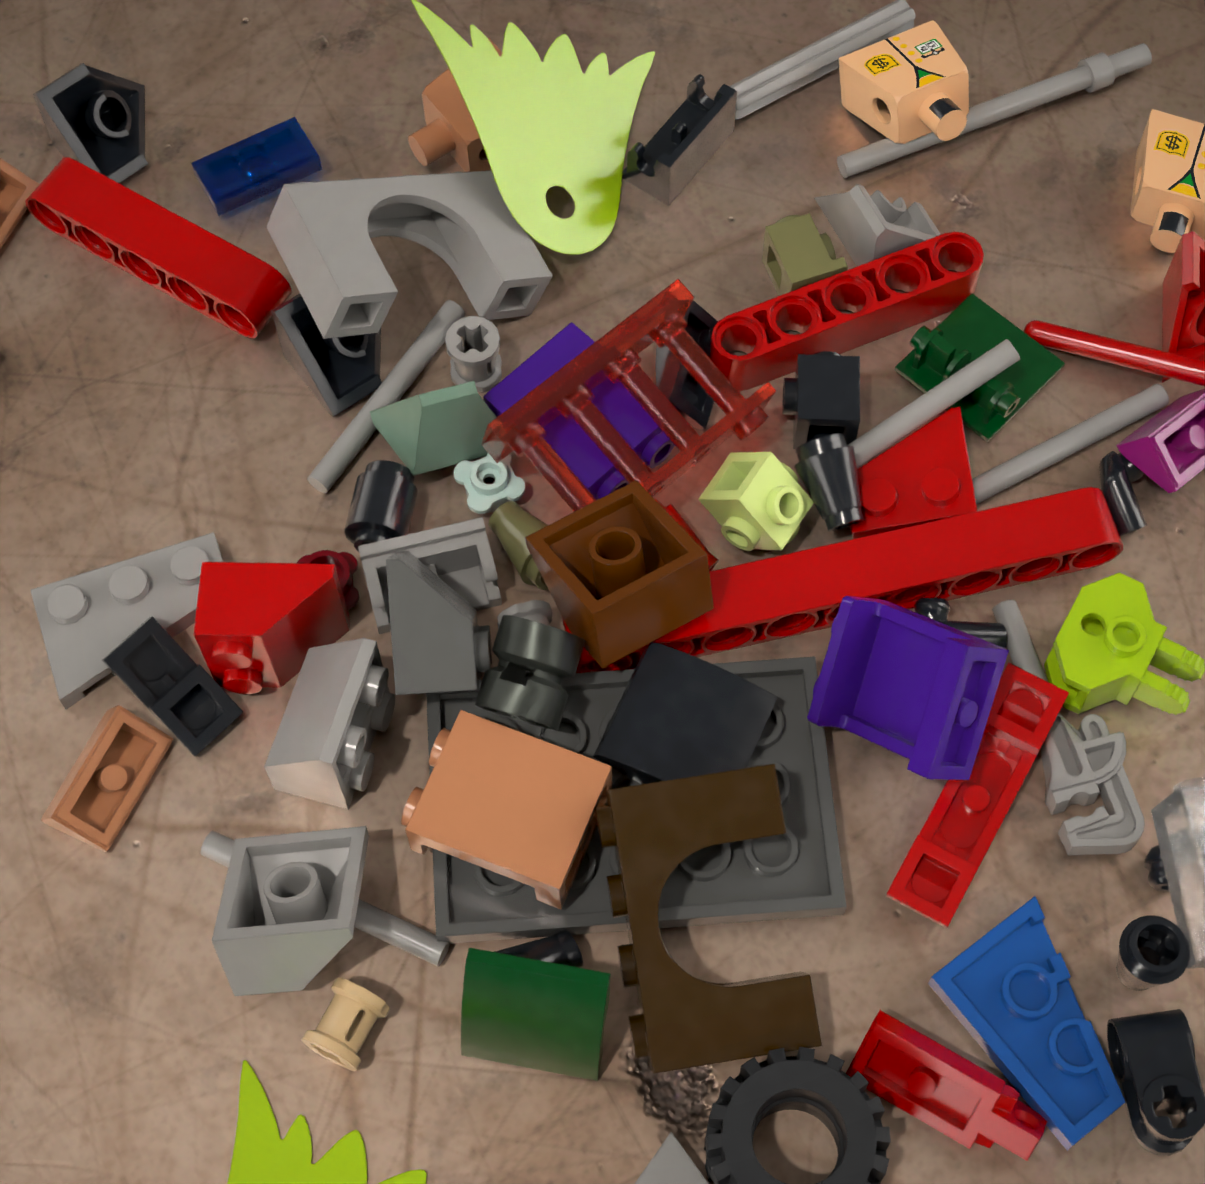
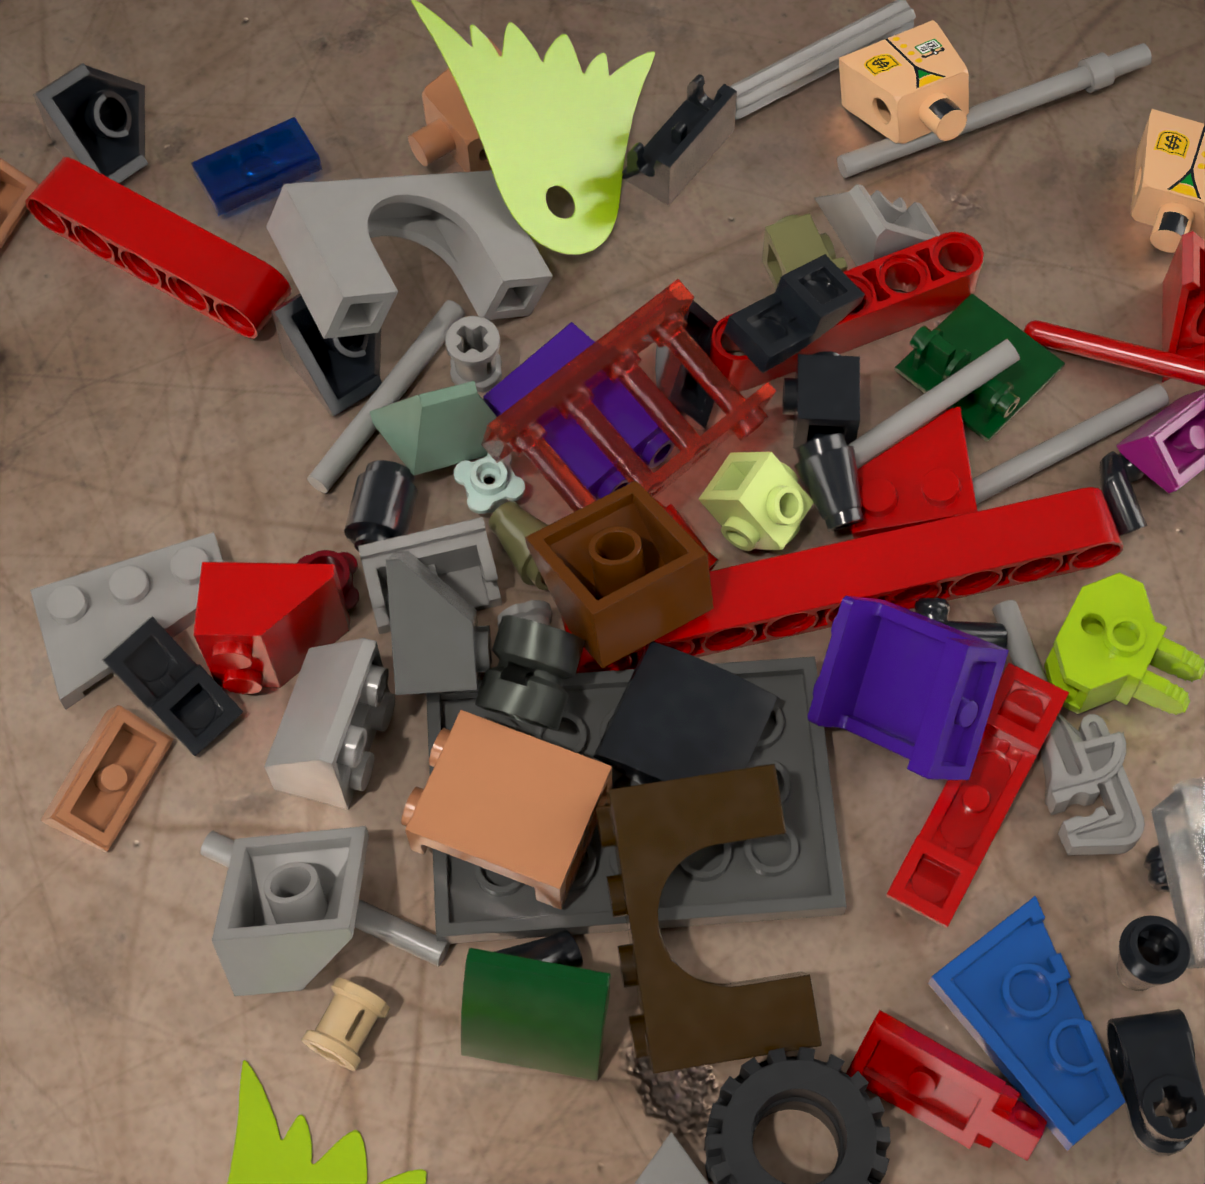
(797, 314): none -> black slope

